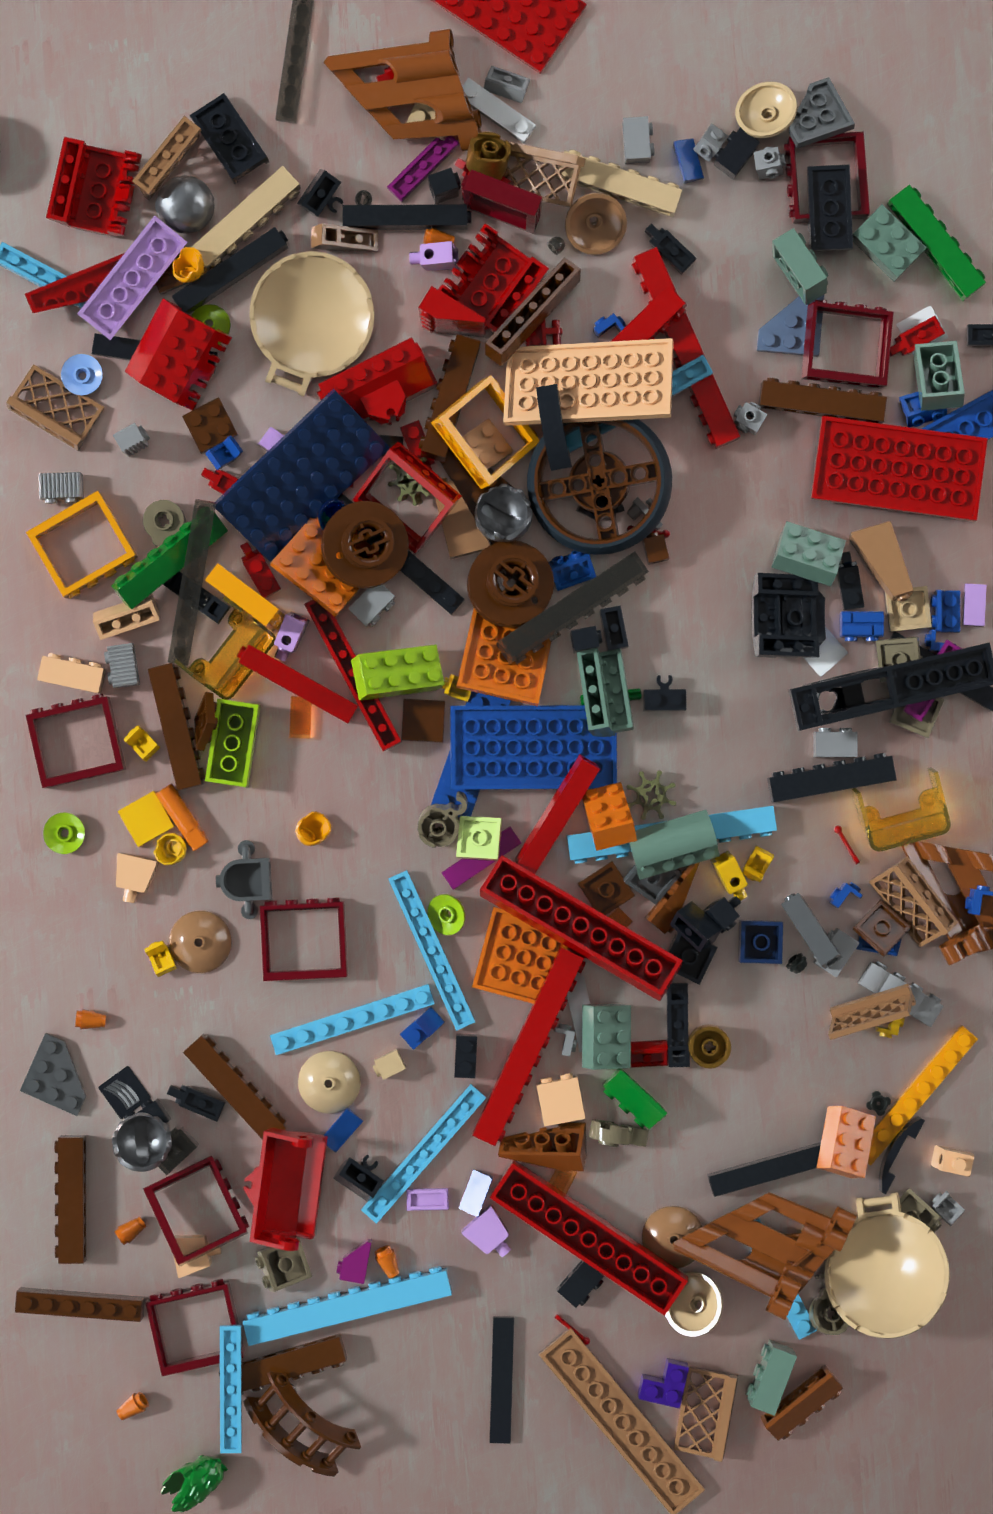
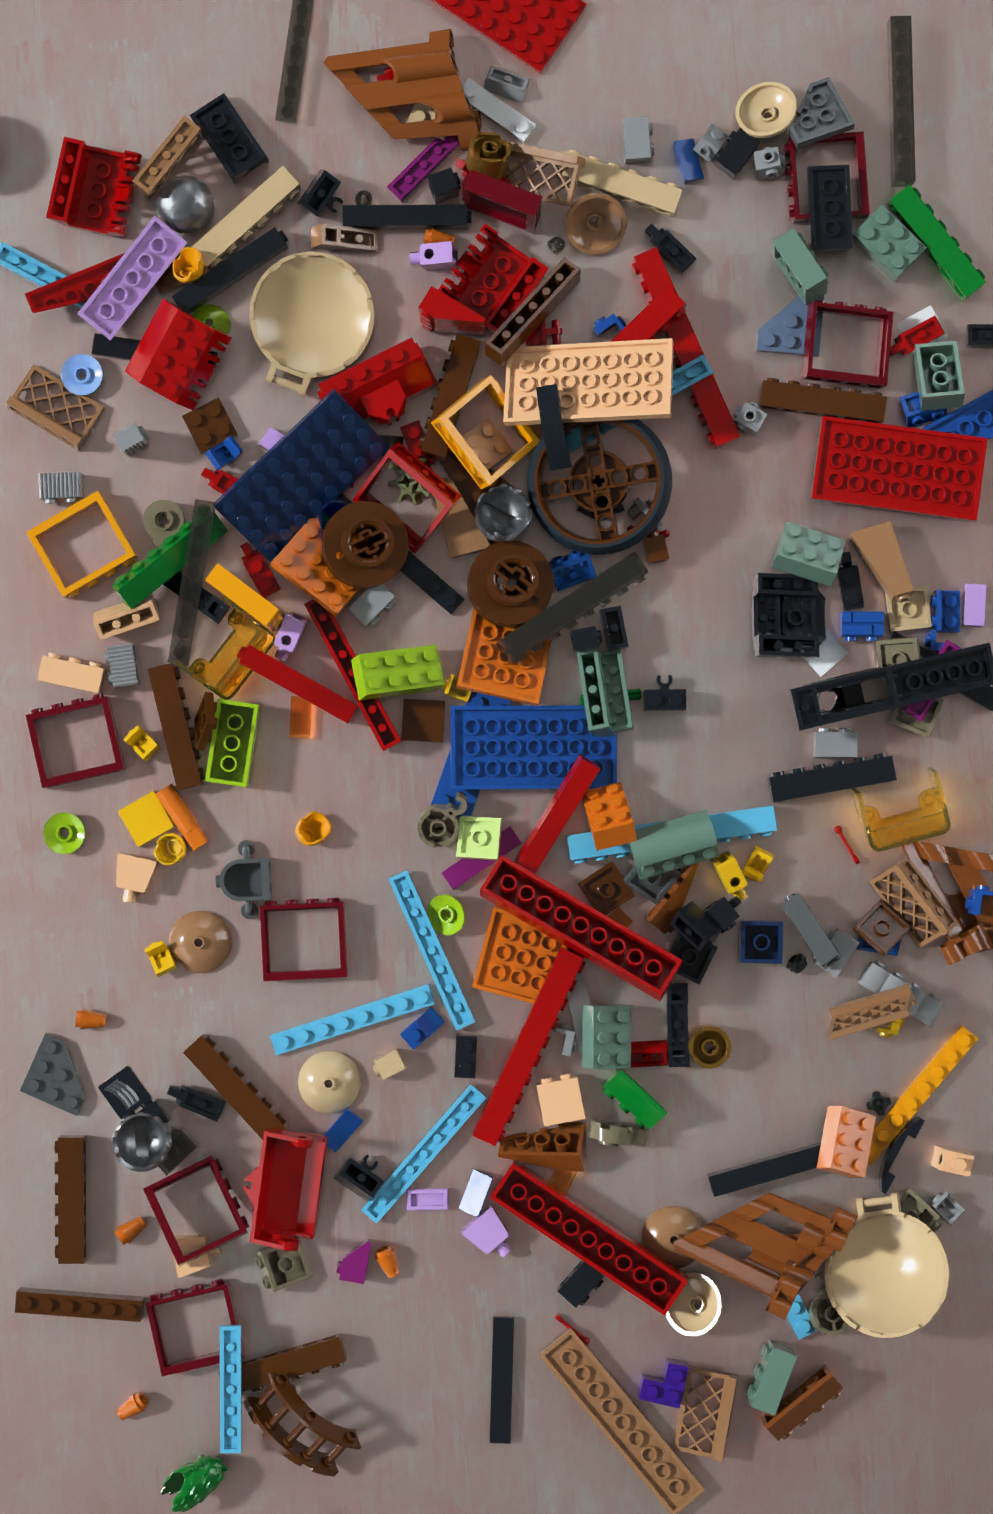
(347, 1306): medium azure brick -> none
(641, 791): olive gear -> none
(839, 895): blue bracket -> none
(901, 101): none -> clear smoke brick

